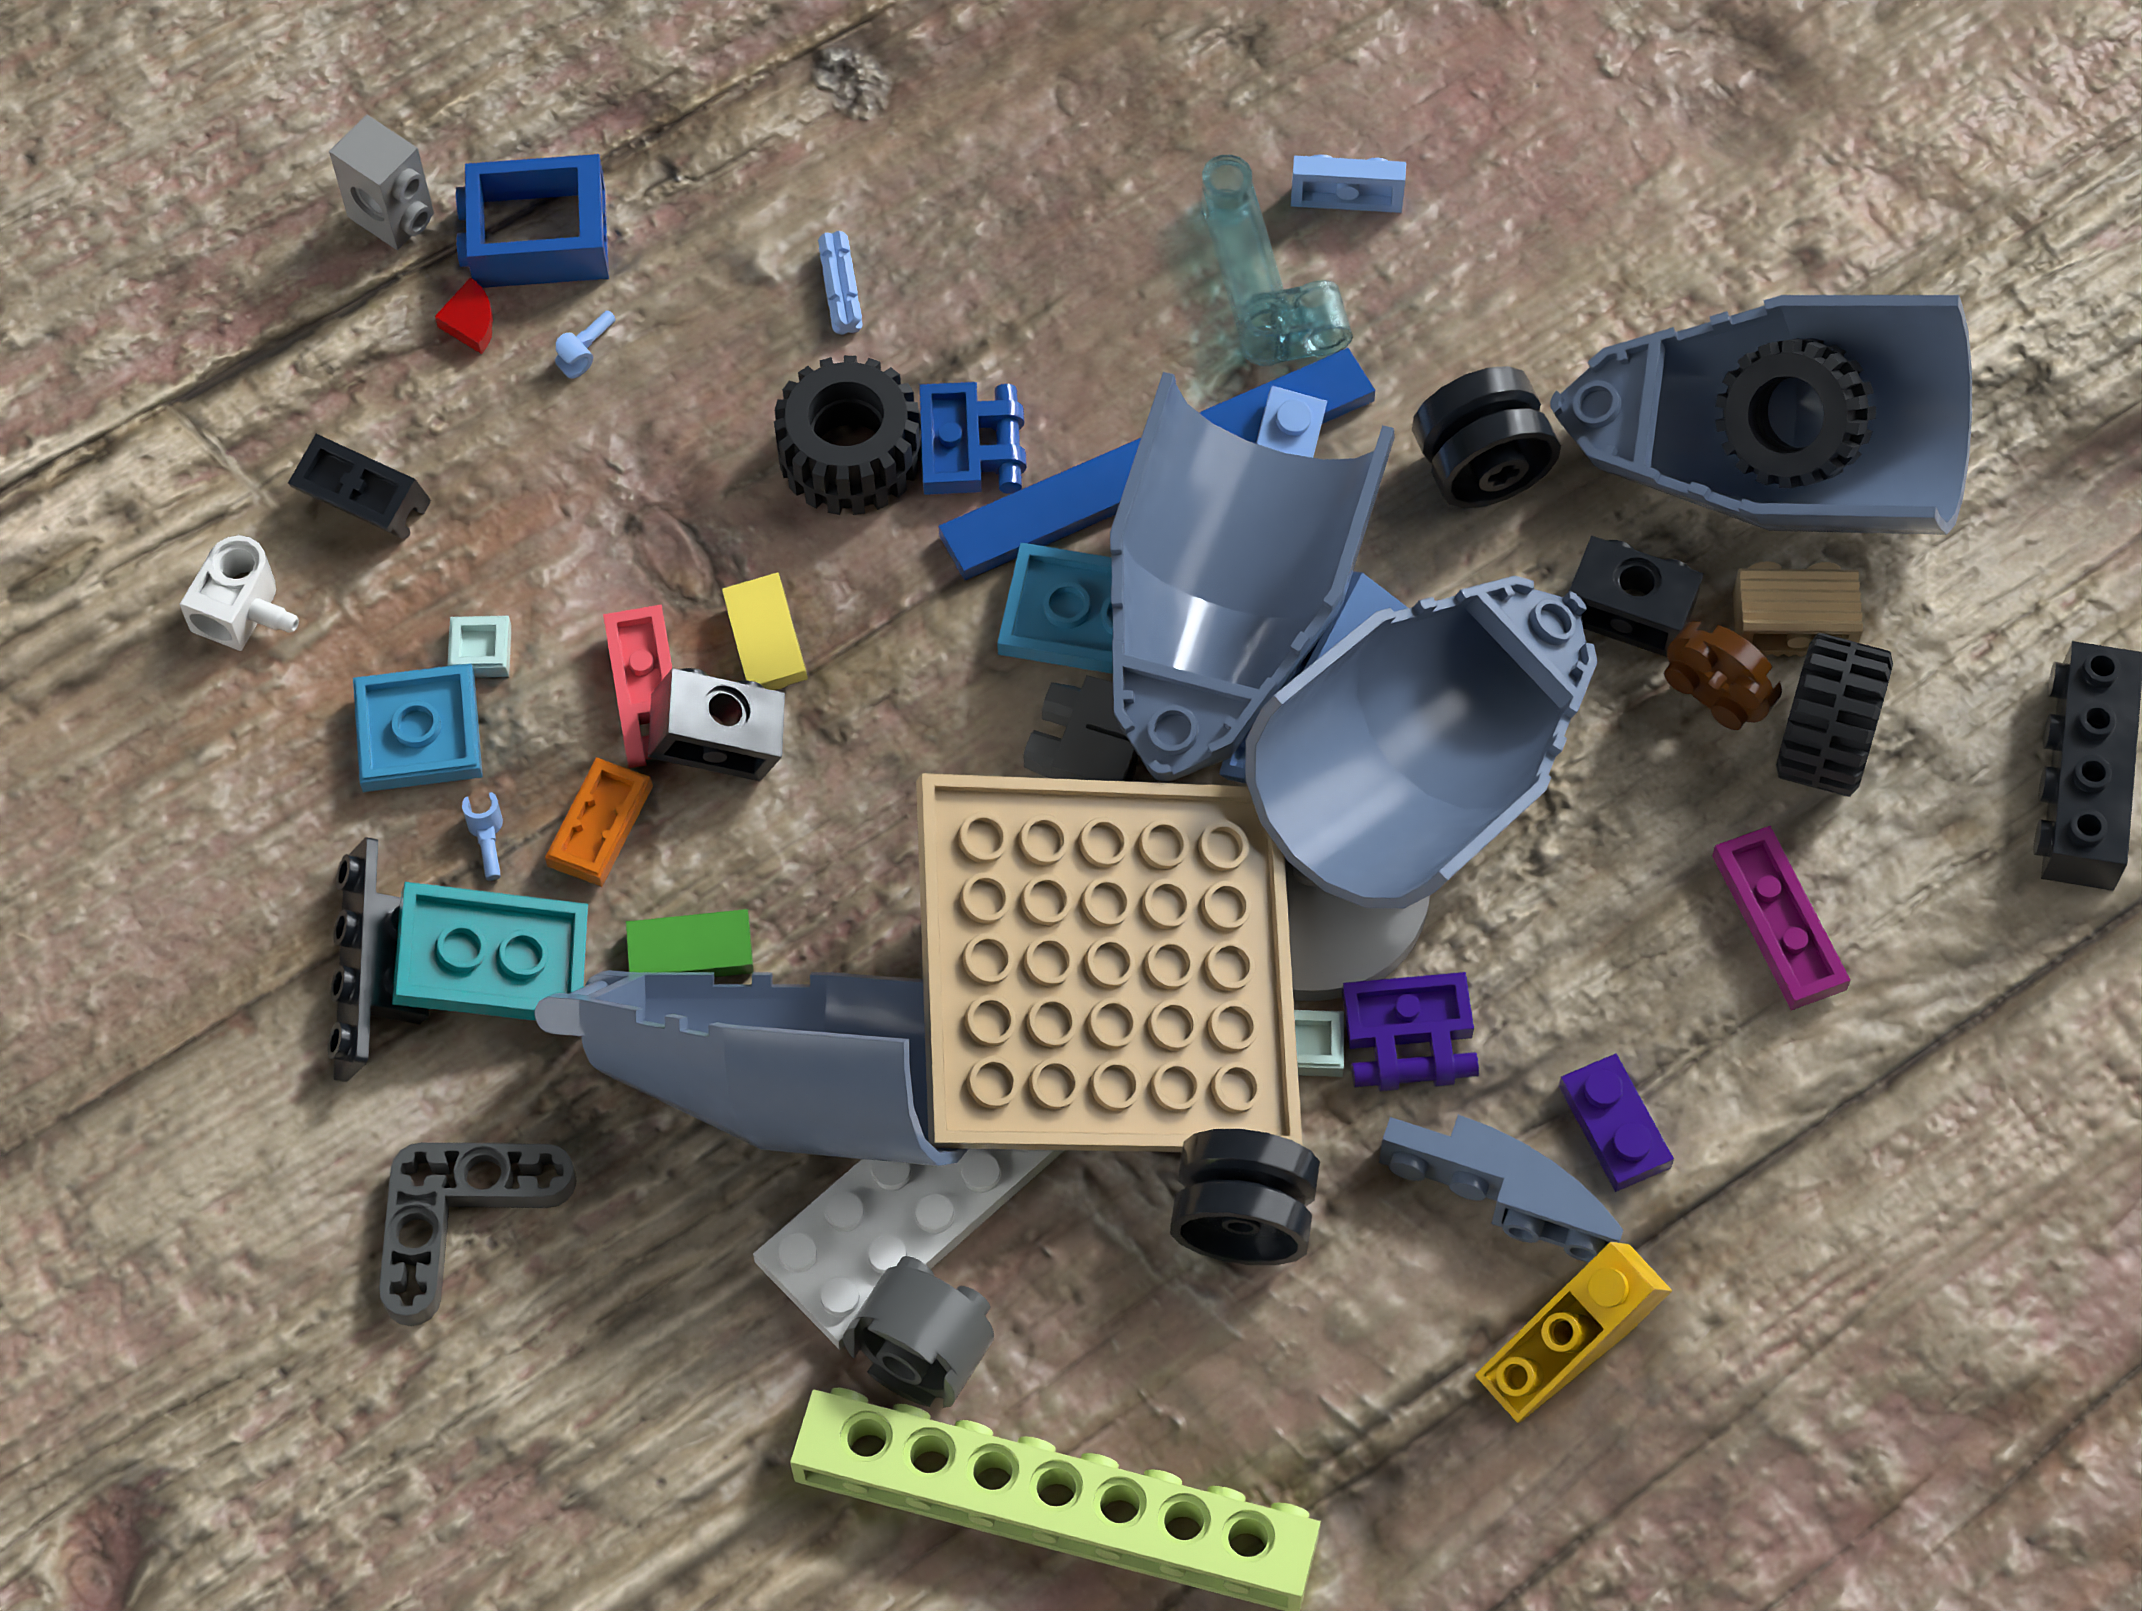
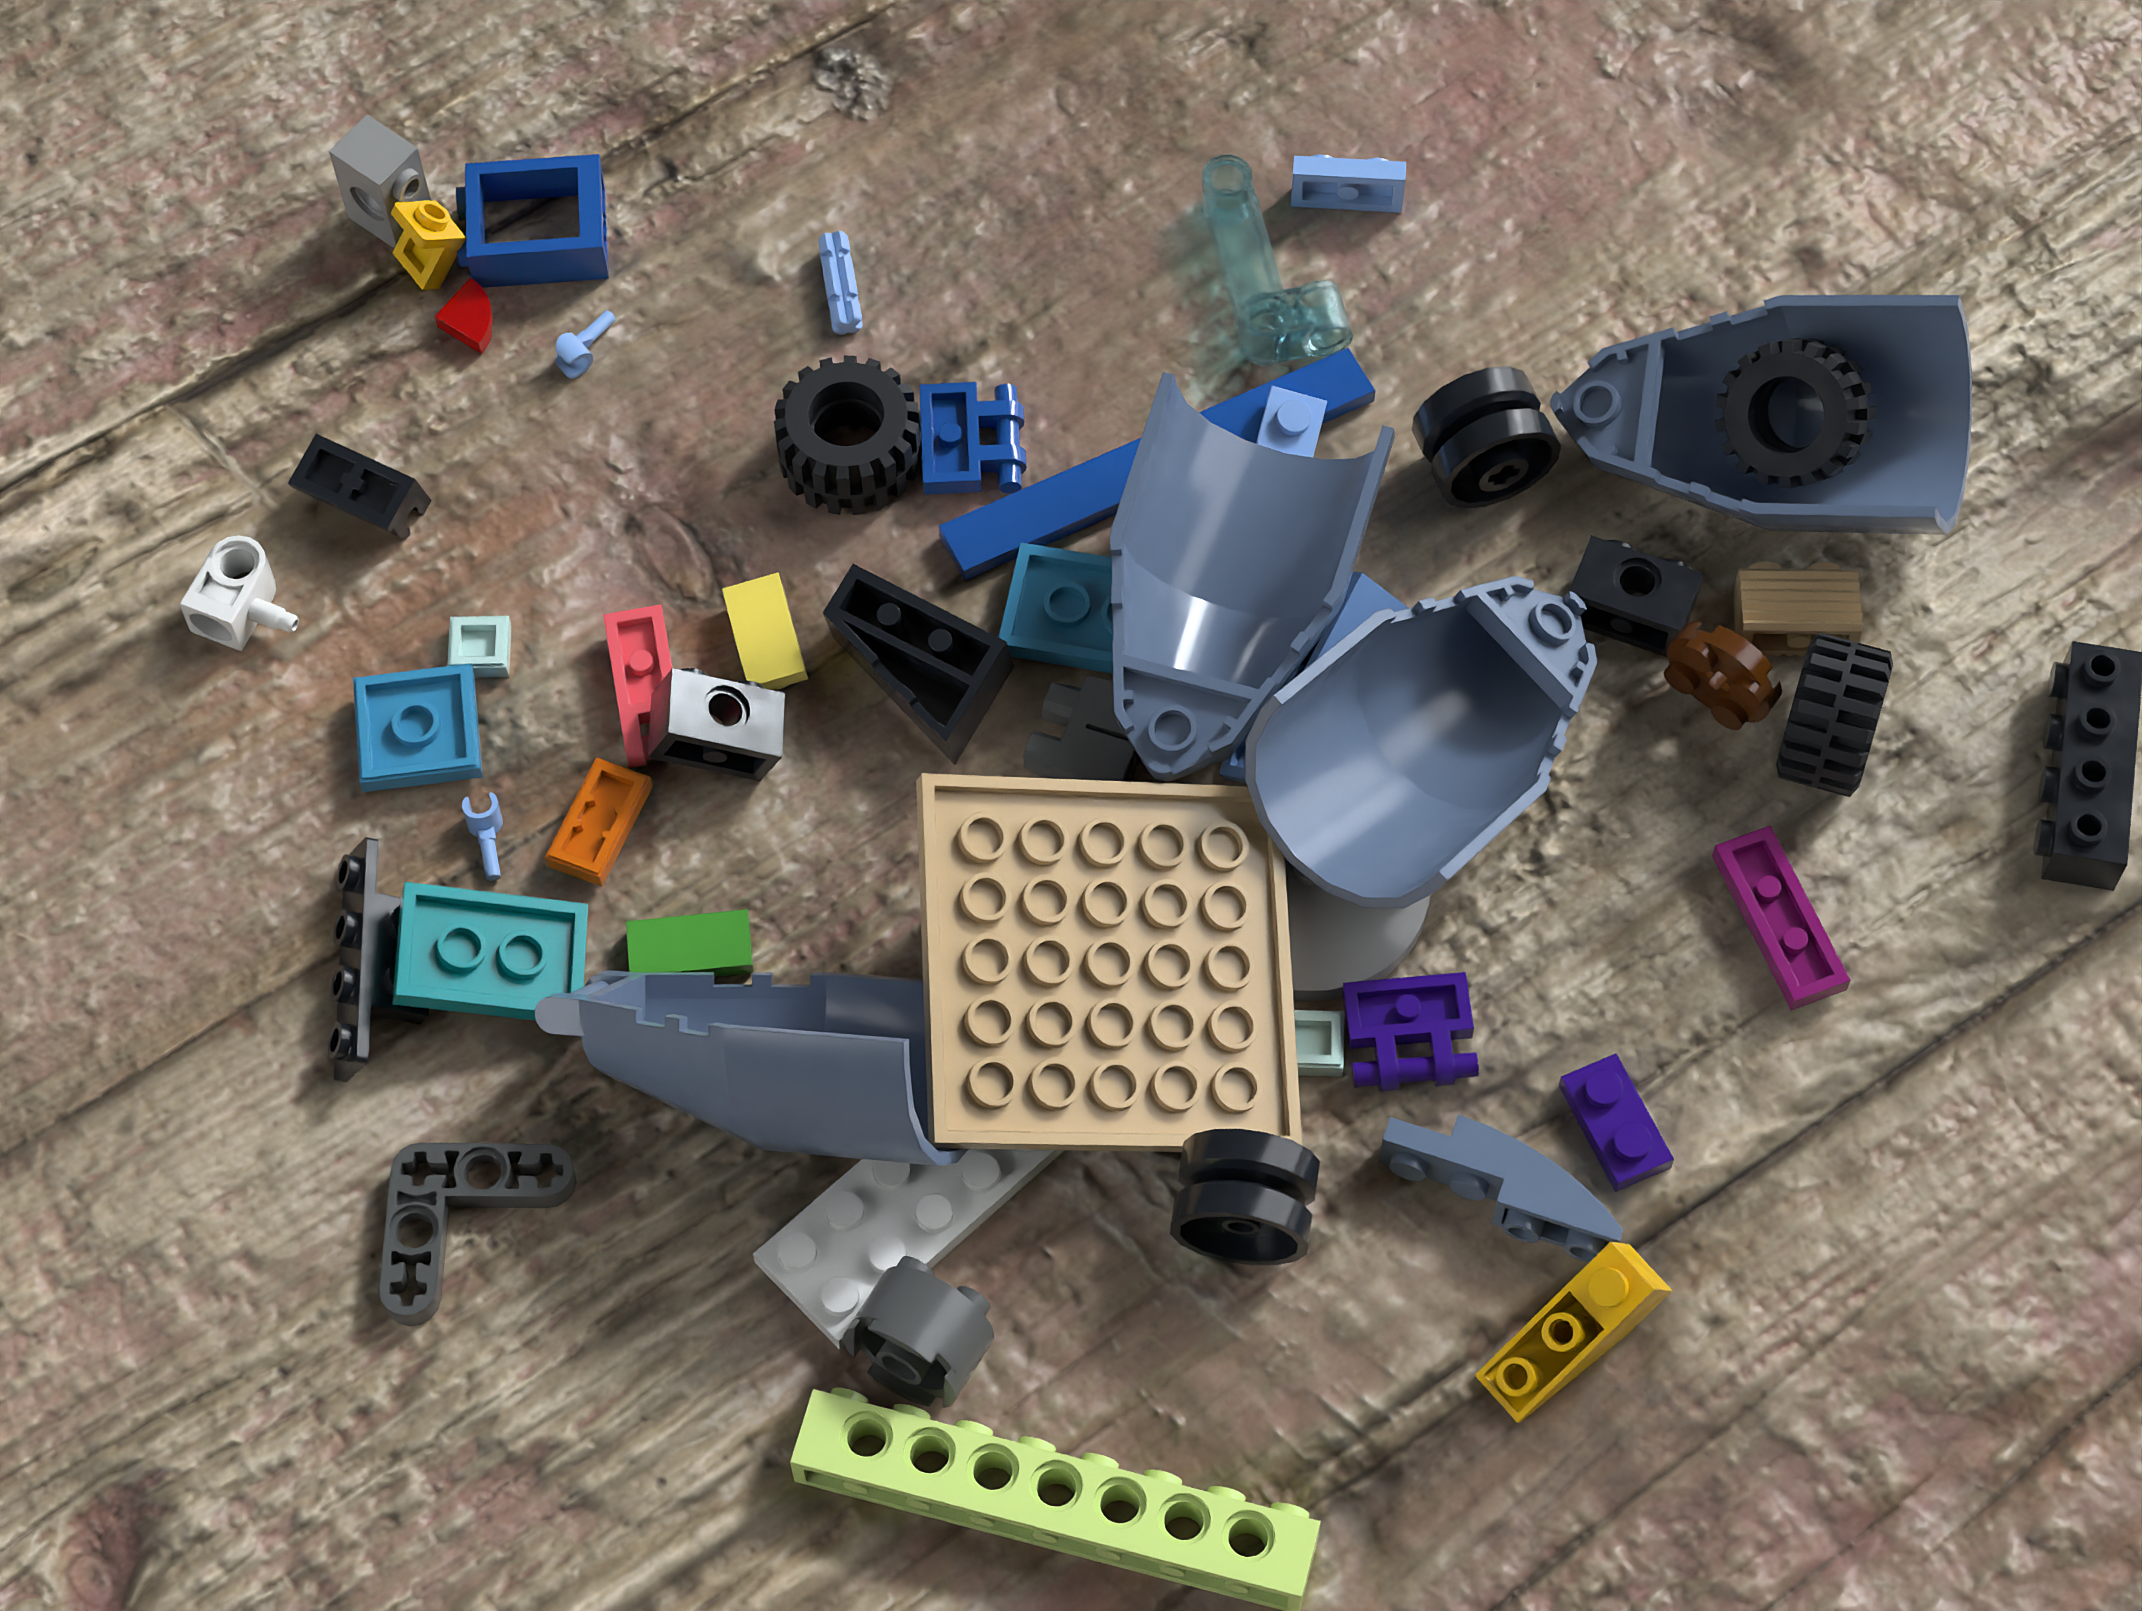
(427, 242): none -> yellow bracket
(920, 656): none -> black wedge

